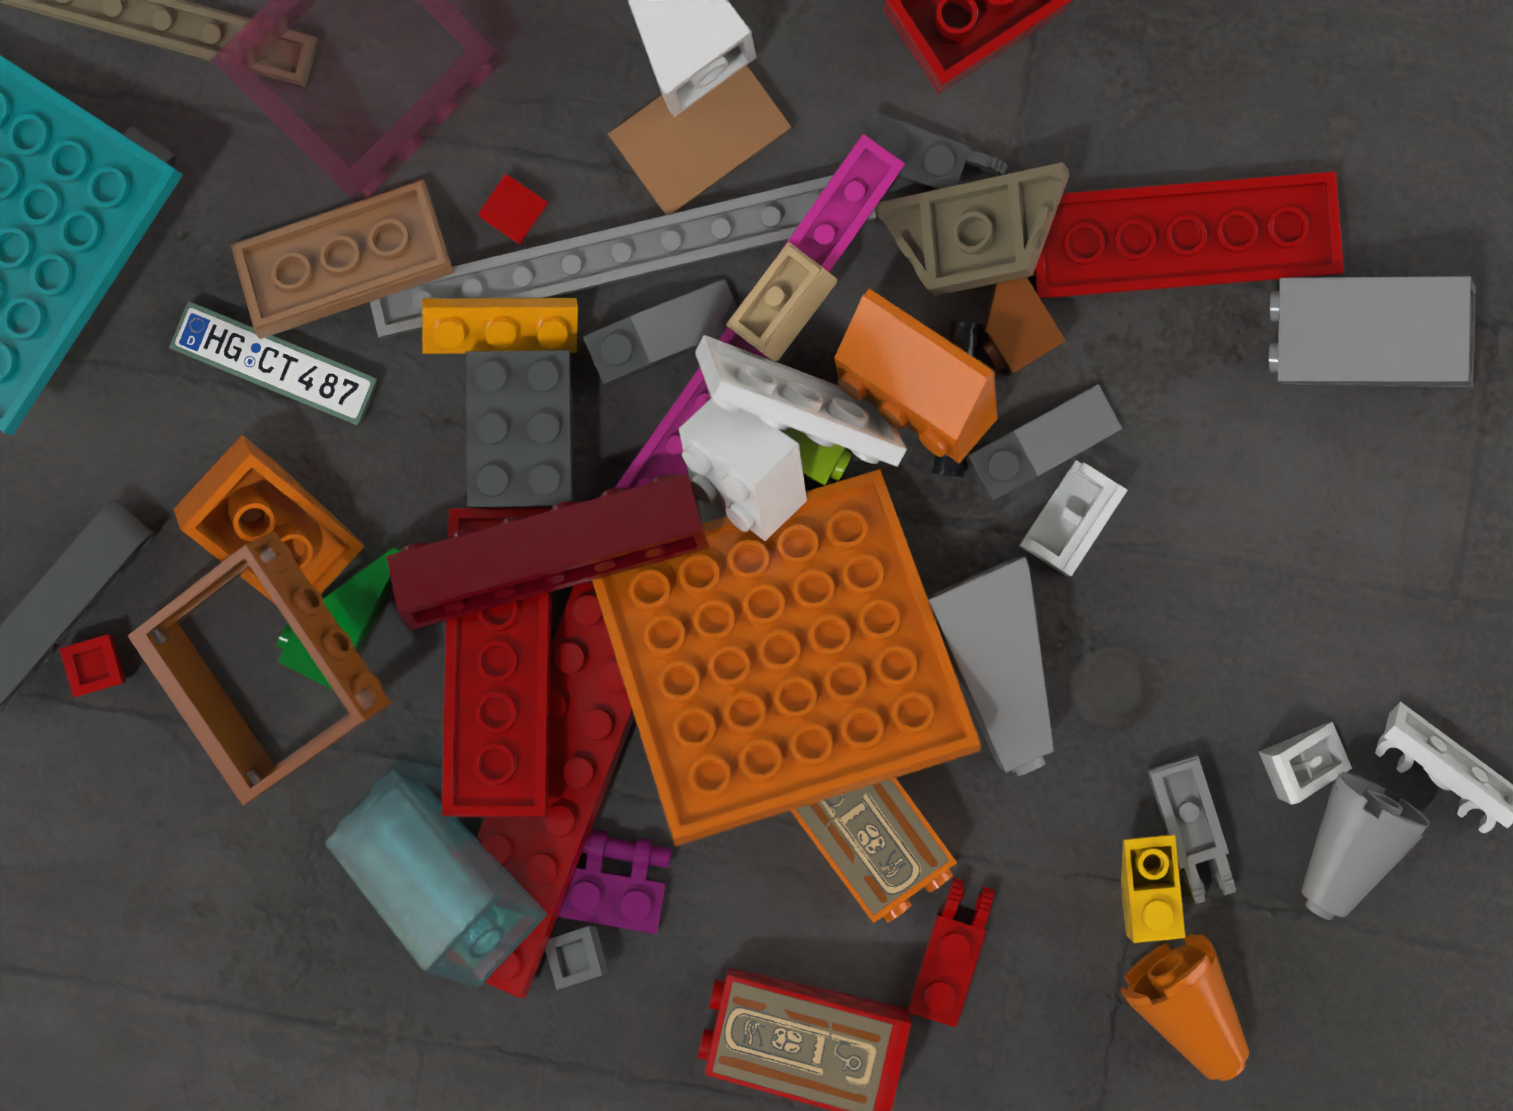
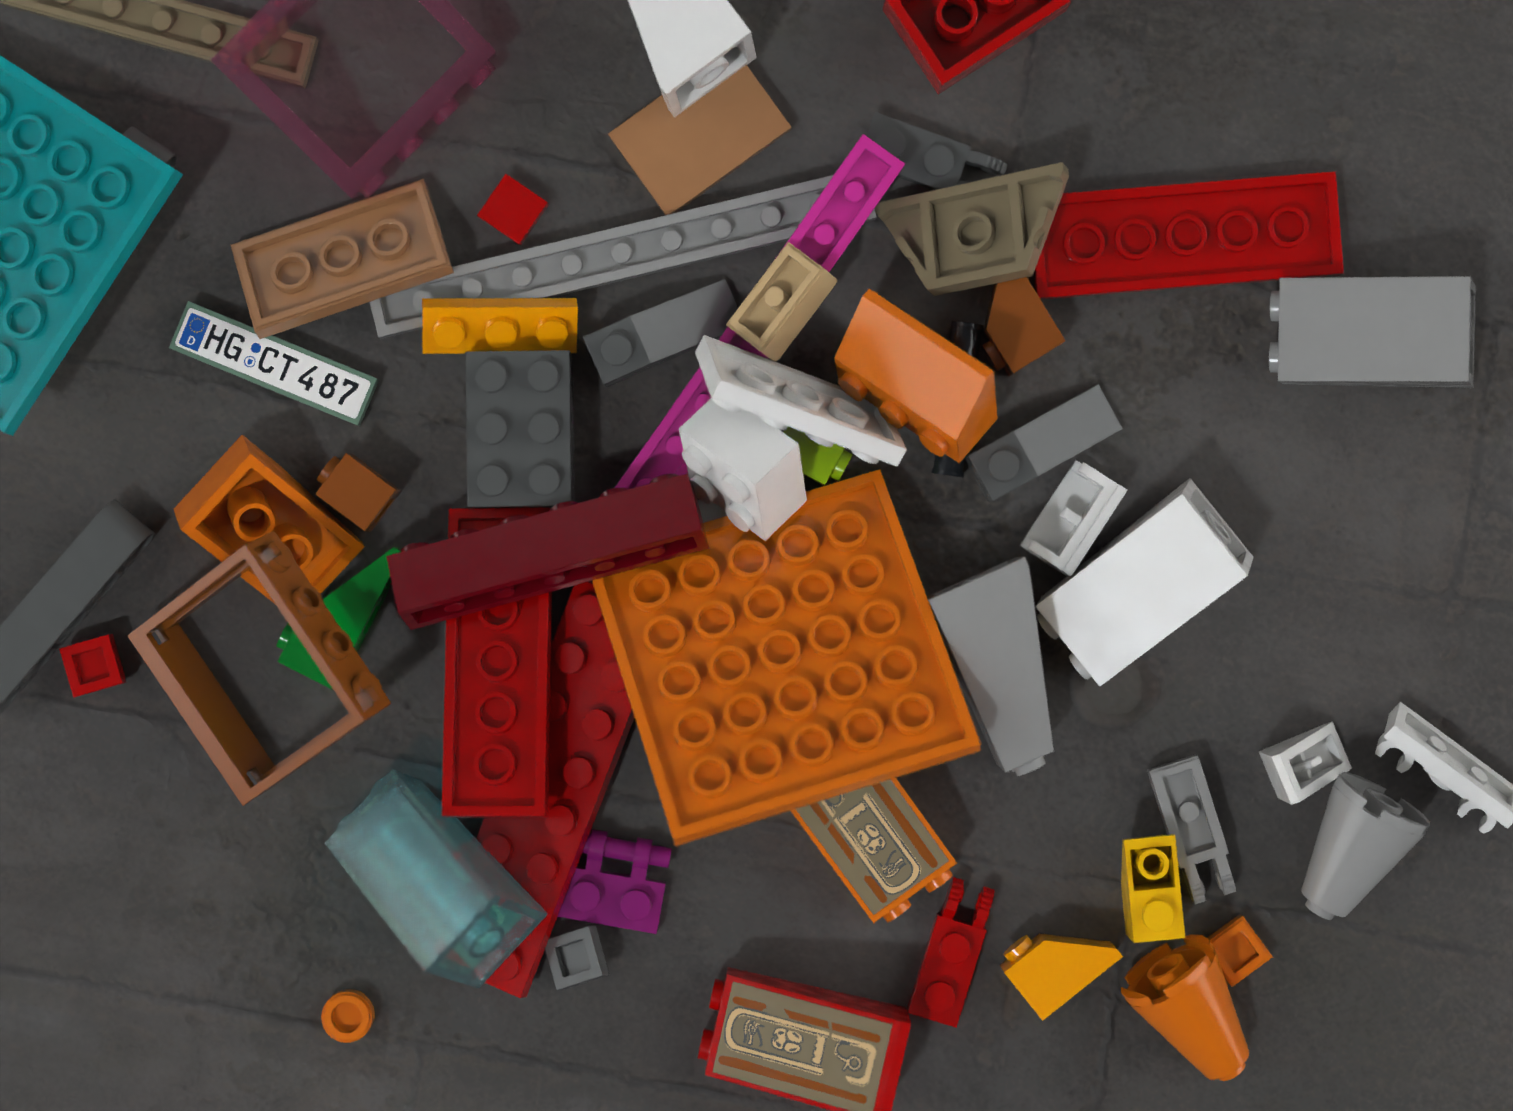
(347, 1016): none -> orange tile
(356, 491): none -> dark orange brick
(1055, 968): none -> light orange slope
(1144, 584): none -> white slope
(1238, 949): none -> orange tile

